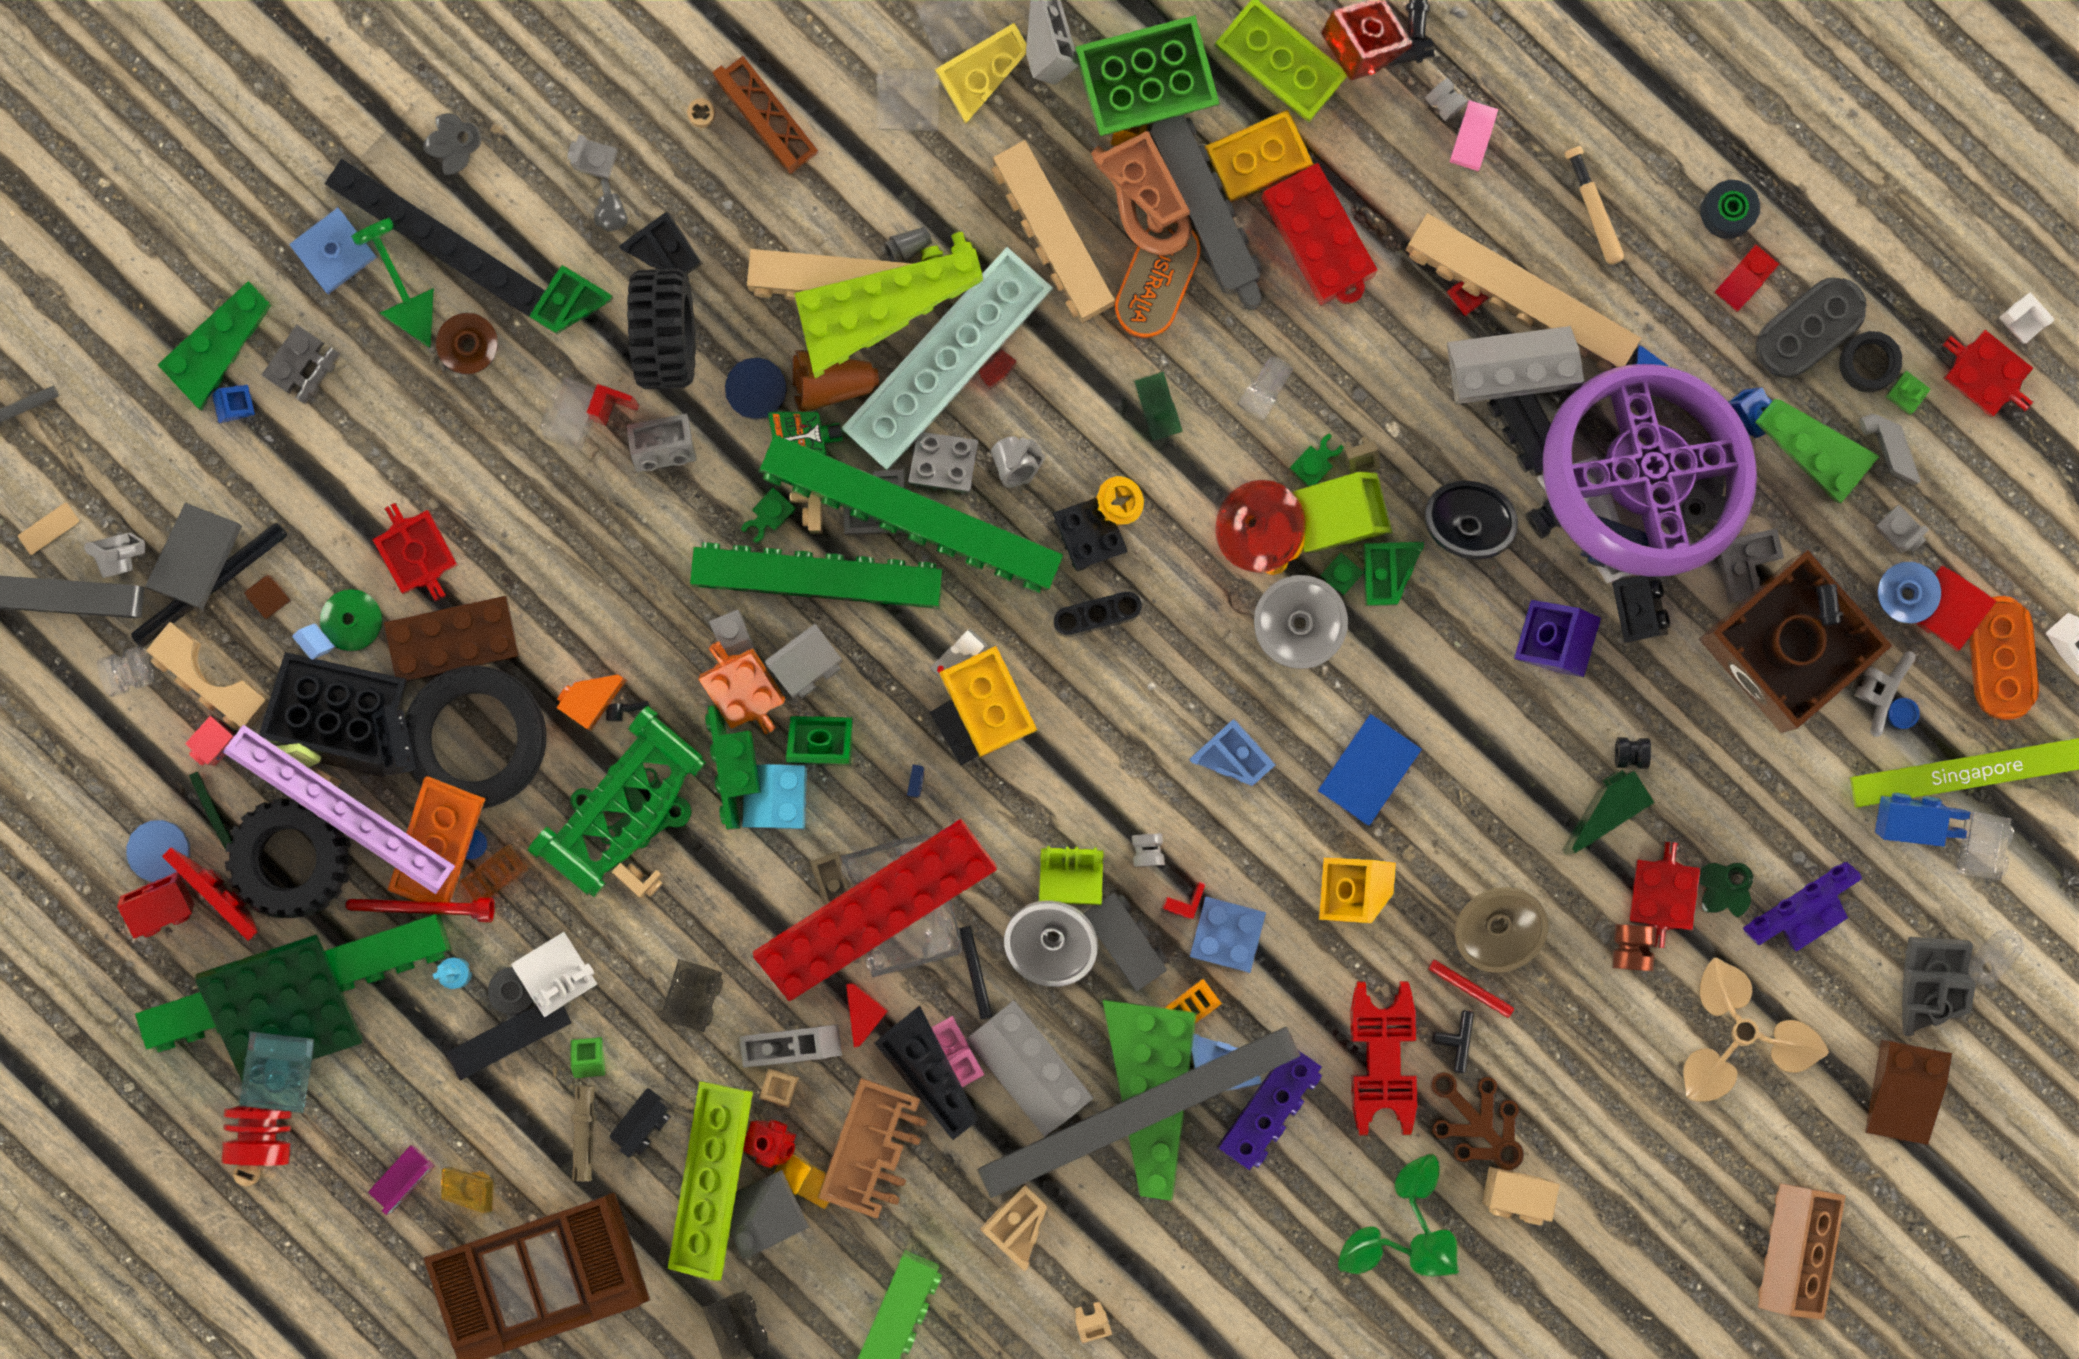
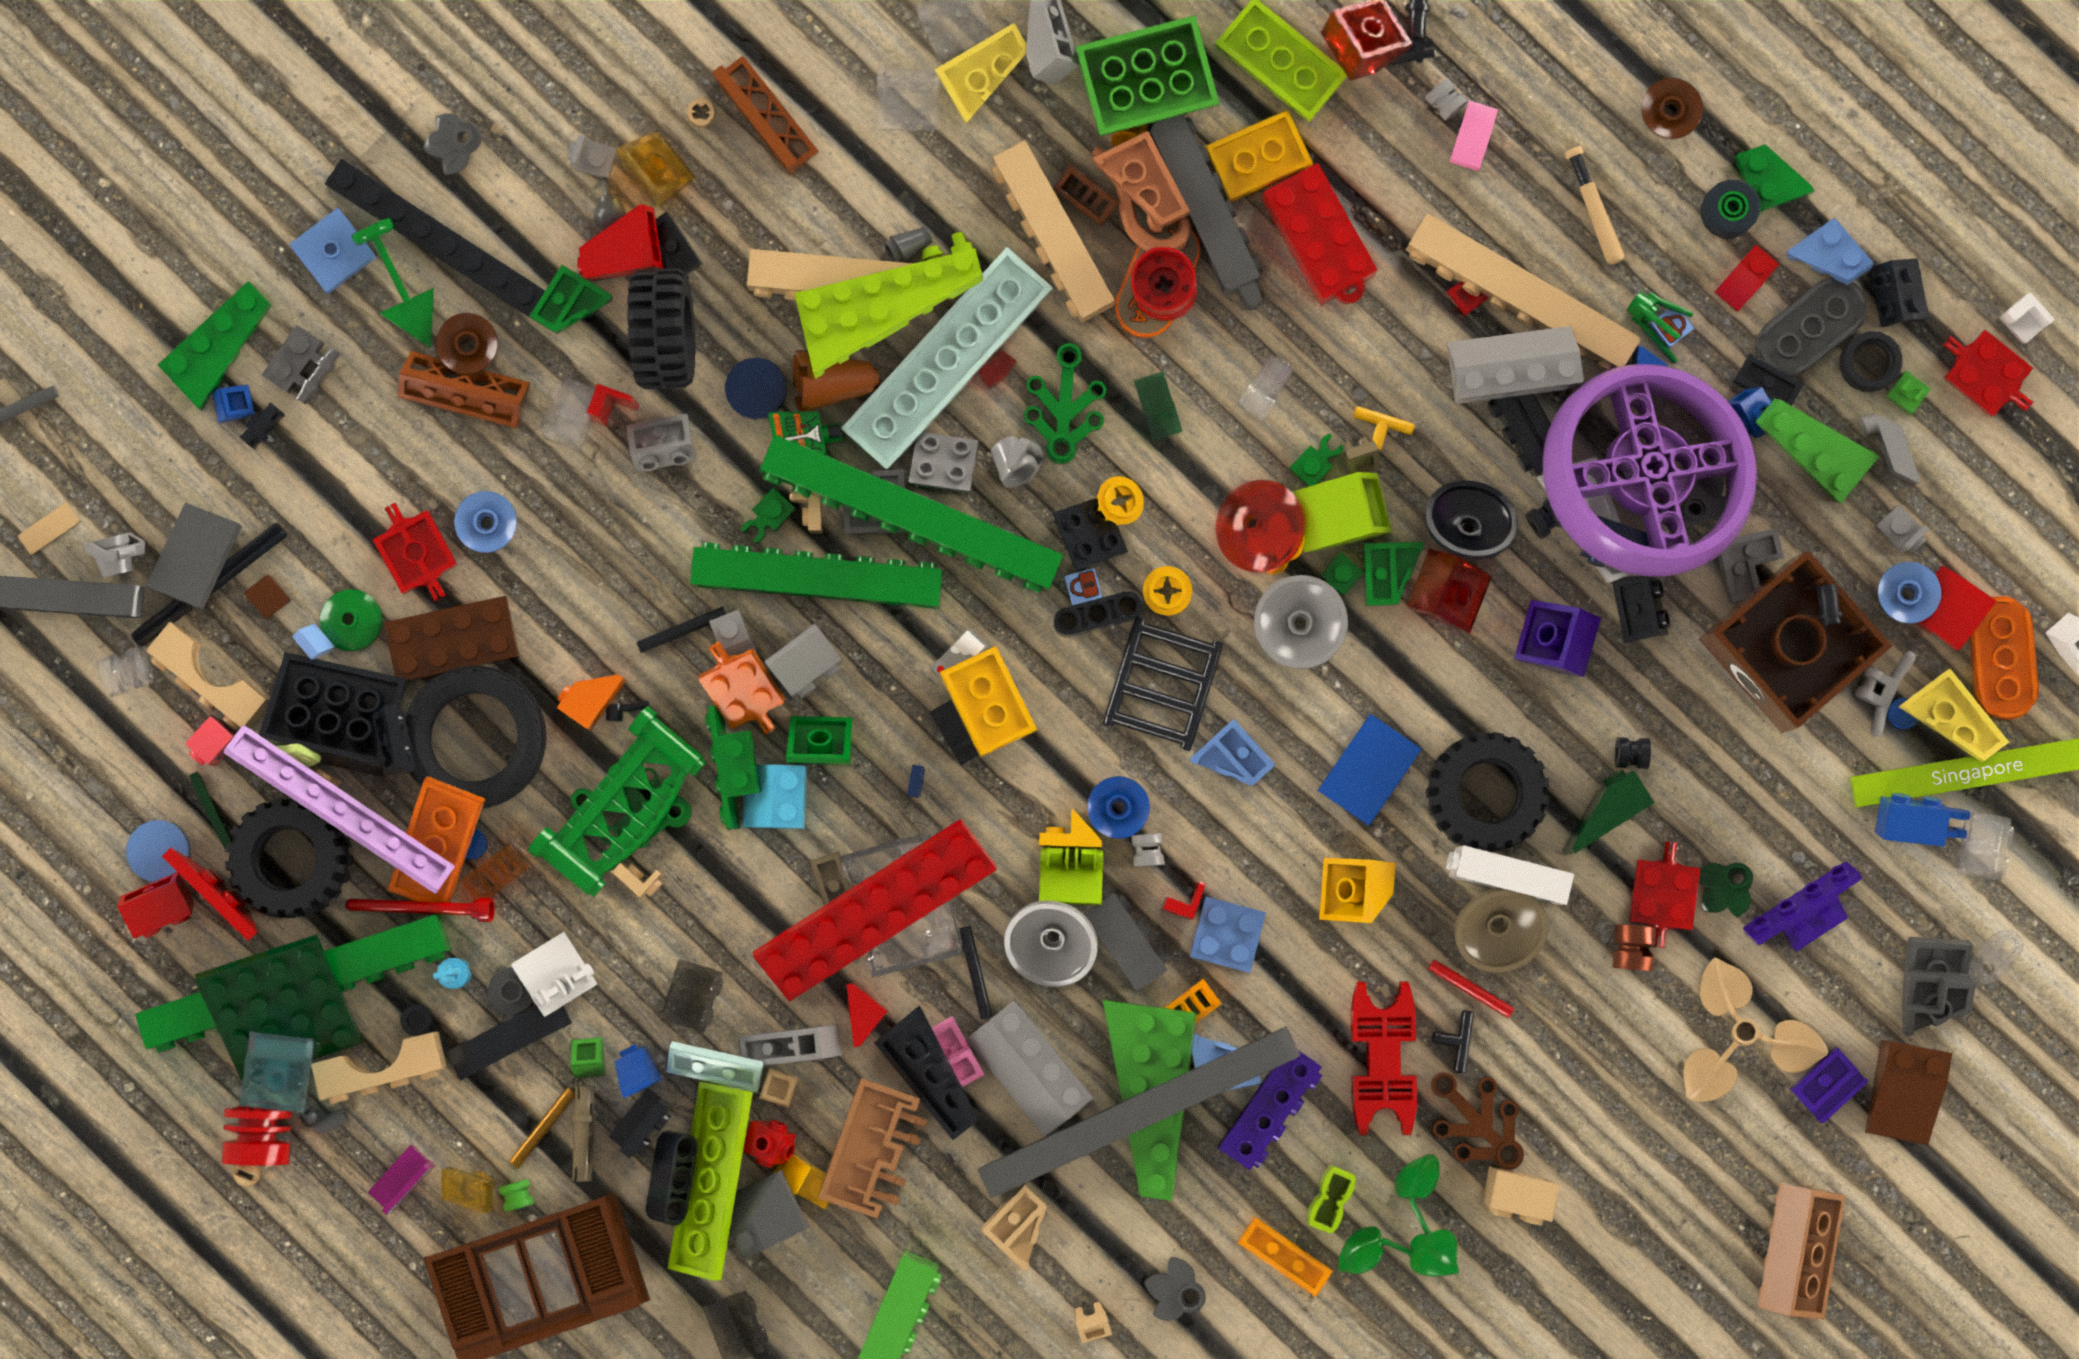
(262, 426): none -> black pin
(322, 1121): none -> dark grey arm
(340, 1076): none -> tan arch
(416, 1019): none -> black tile
(460, 393): none -> dark orange fence
(471, 515): none -> medium blue dish
(516, 1195): none -> bright green wheel
(542, 1127): none -> pearl gold bar
(622, 247): none -> red slope
(636, 1070): none -> blue slope
(655, 167): none -> clear yellow slope
(671, 1177): none -> black beam
(679, 630): none -> black bar
(714, 1066): none -> light aqua tile
(1064, 410): none -> green plant
(1067, 178): none -> reddish brown slope
(1080, 835): none -> yellow slope
(1083, 586): none -> tile
(1130, 795): none -> blue dish
(1160, 266): none -> red wheel
(1170, 1290): none -> dark grey plate
(1178, 580): none -> yellow gear
(1203, 680): none -> black bar
(1285, 1256): none -> light orange tile
(1327, 1207): none -> lime brick
(1383, 423): none -> yellow piece
(1449, 590): none -> clear red slope
(1510, 874): none -> white window
(1529, 783): none -> black tyre
(1644, 309): none -> green plant
(1677, 322): none -> tile
(1678, 95): none -> reddish brown dish
(1771, 177): none -> green wing
(1776, 384): none -> black plate
(1828, 1085): none -> dark purple plate
(1832, 252): none -> medium blue wing
(1899, 292): none -> black bracket
(1956, 716): none -> light yellow wing

